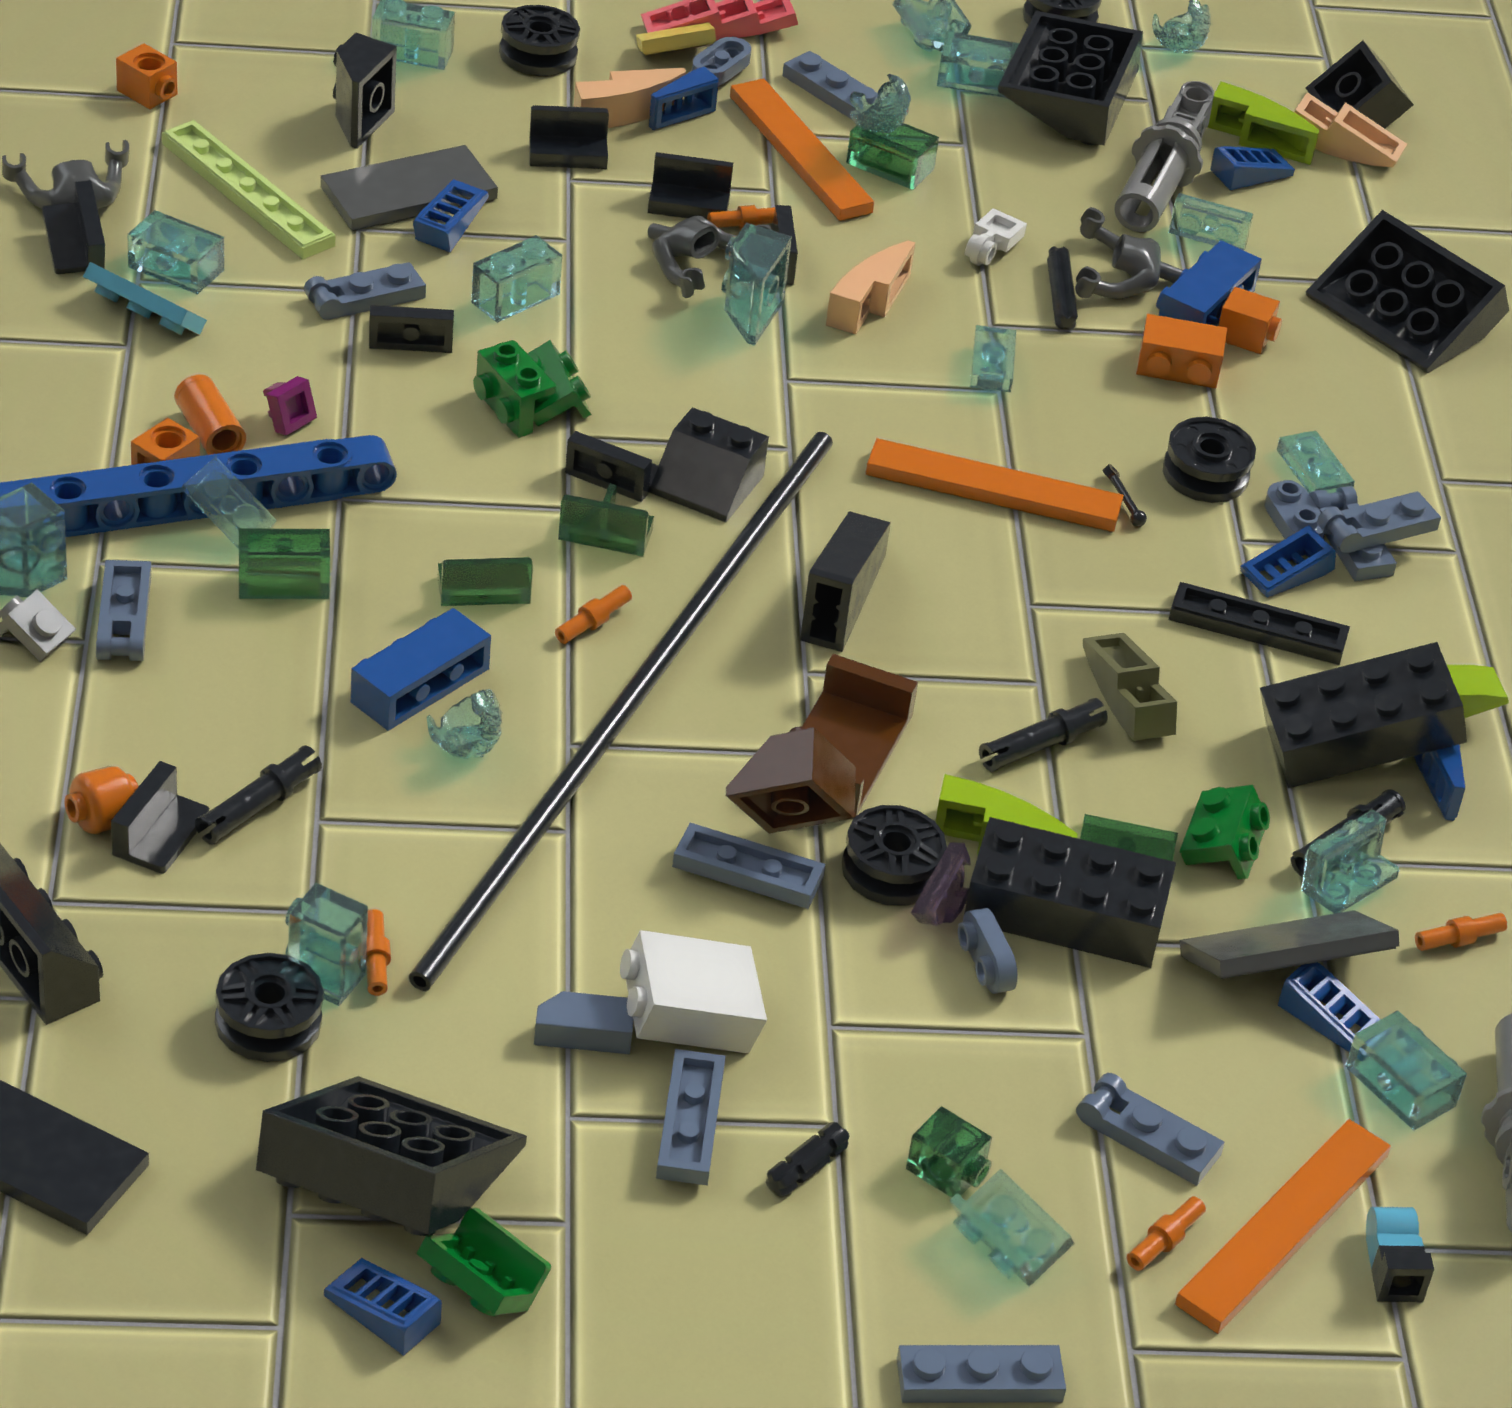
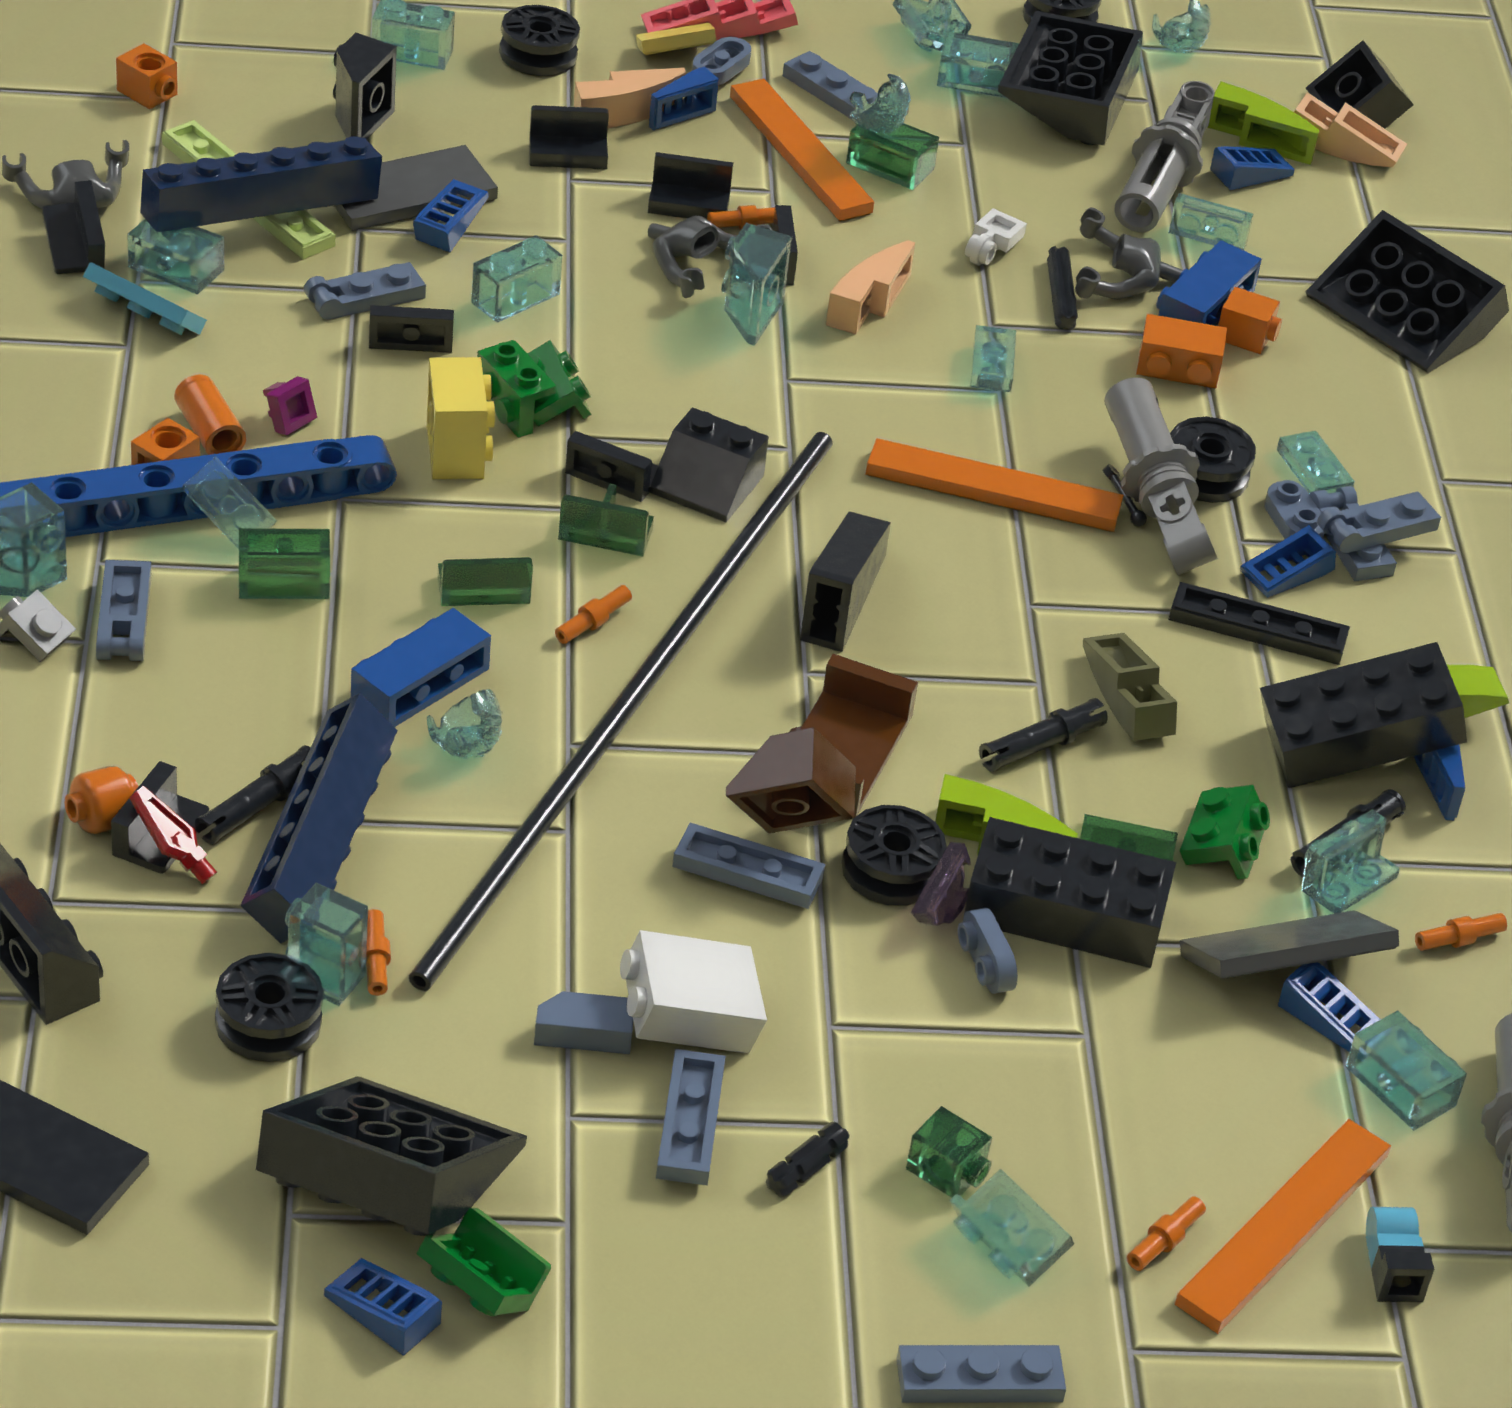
(172, 834): none -> red piece
(260, 184): none -> dark blue brick
(321, 811): none -> dark blue brick
(459, 418): none -> light yellow brick
(1149, 1129): sand blue plate -> none
(1159, 472): none -> light grey piece

